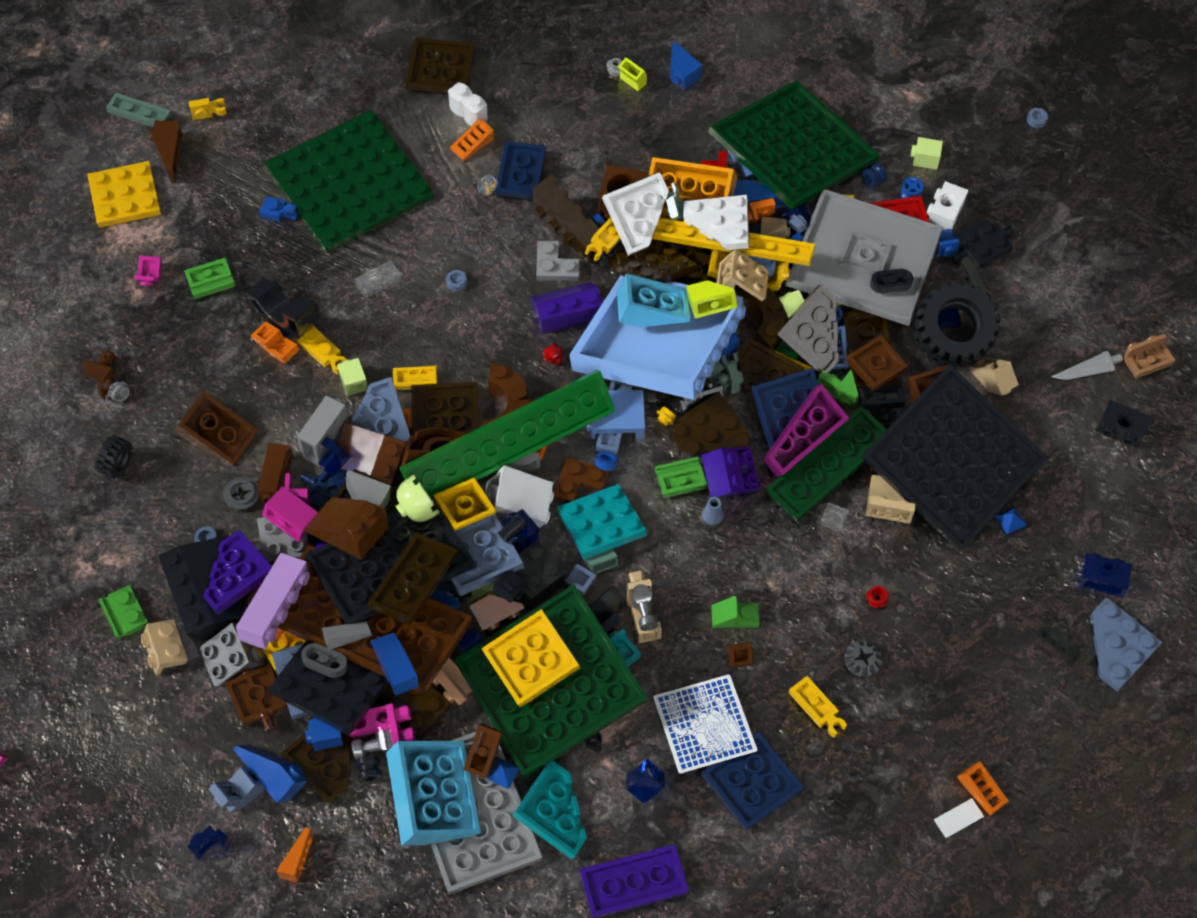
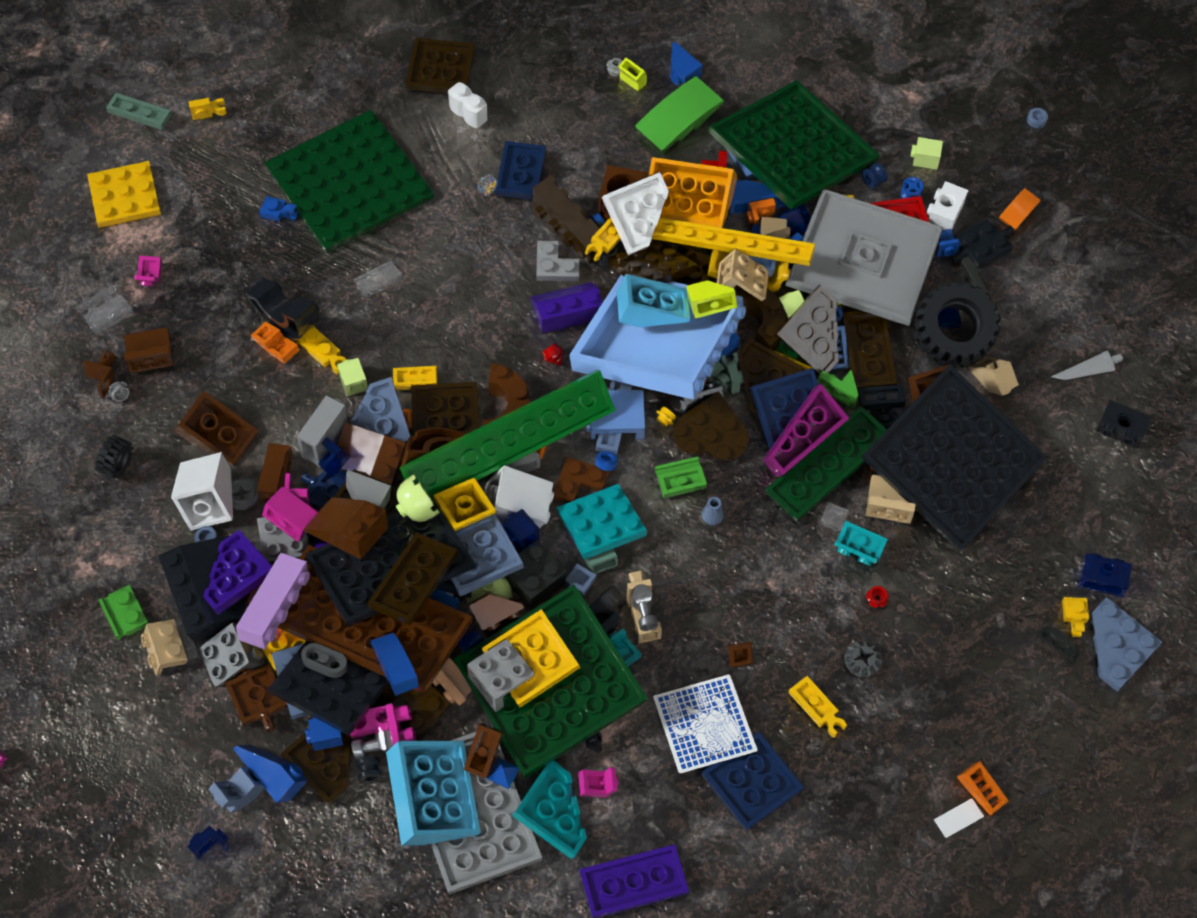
(107, 314): none -> clear plate
(148, 350): none -> reddish brown bracket
(167, 141): reddish brown slope -> none
(204, 491): none -> white slope
(209, 278): bright green plate -> none
(294, 862): orange slope -> none
(344, 634): light grey piece -> none
(456, 280): sand blue tile -> none
(479, 129): orange slope -> none
(498, 673): none -> light grey bracket
(510, 586): black bracket -> none
(512, 528): black pin -> none
(598, 783): none -> dark pink bracket
(645, 781): clear blue panel -> none
(675, 204): sand green plate -> none
(679, 114): none -> bright green slope
(720, 219): white plate -> none
(730, 472): dark purple slope -> none
(735, 615): bright green slope -> none
(798, 223): sand blue plate -> none
(861, 543): none -> teal bracket
(876, 363): reddish brown plate -> none
(891, 281): black plate -> none
(1010, 520): blue slope -> none
(1019, 209): none -> orange slope
(1075, 611): none -> yellow plate
(1148, 356): medium nougat bracket -> none

